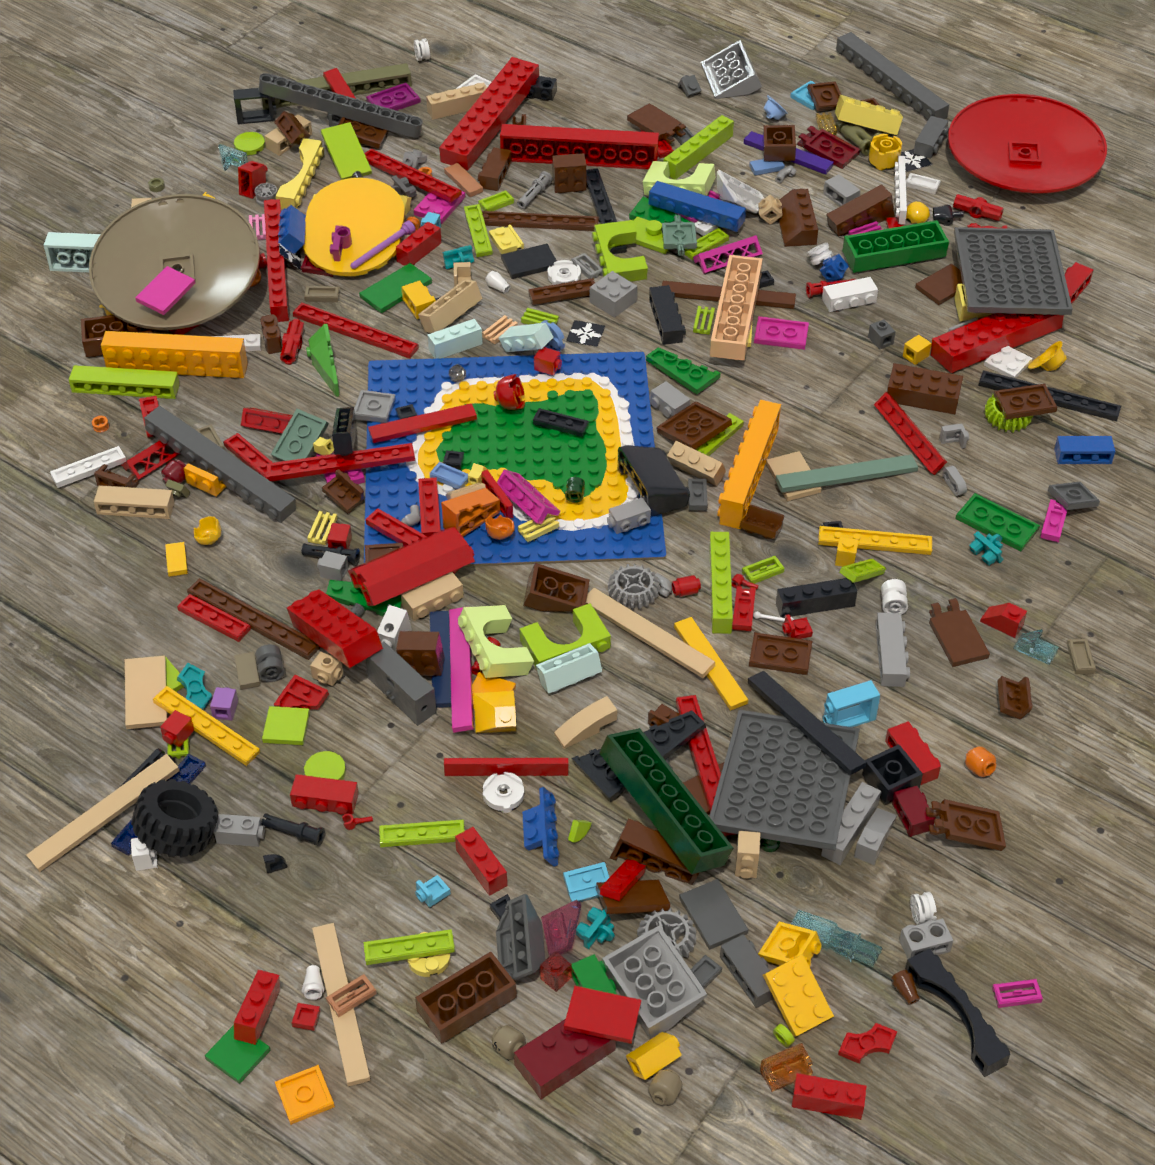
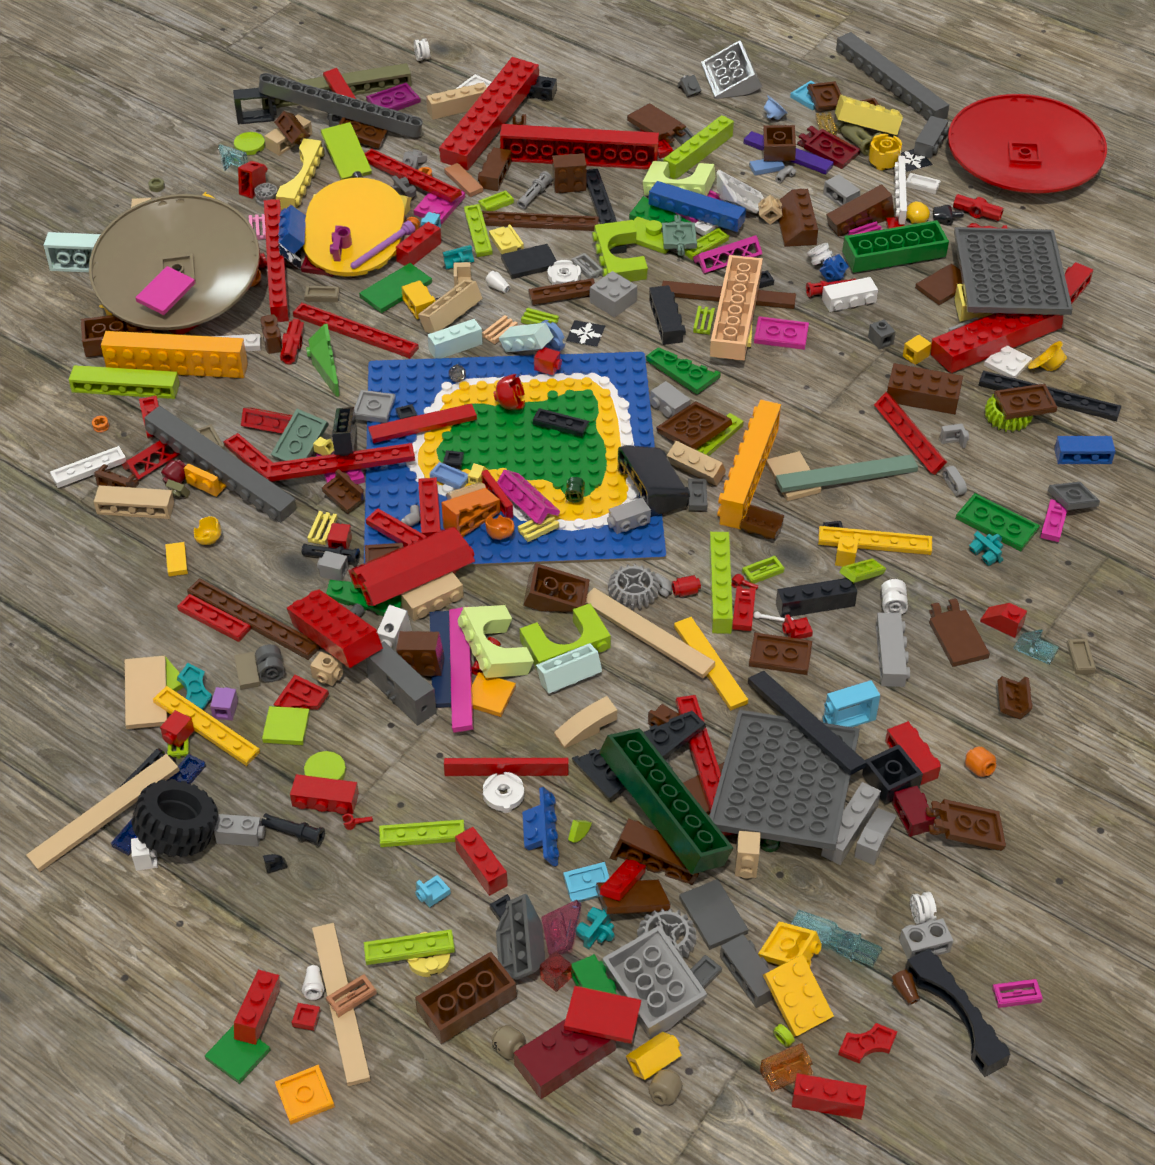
(494, 712): yellow slope -> none

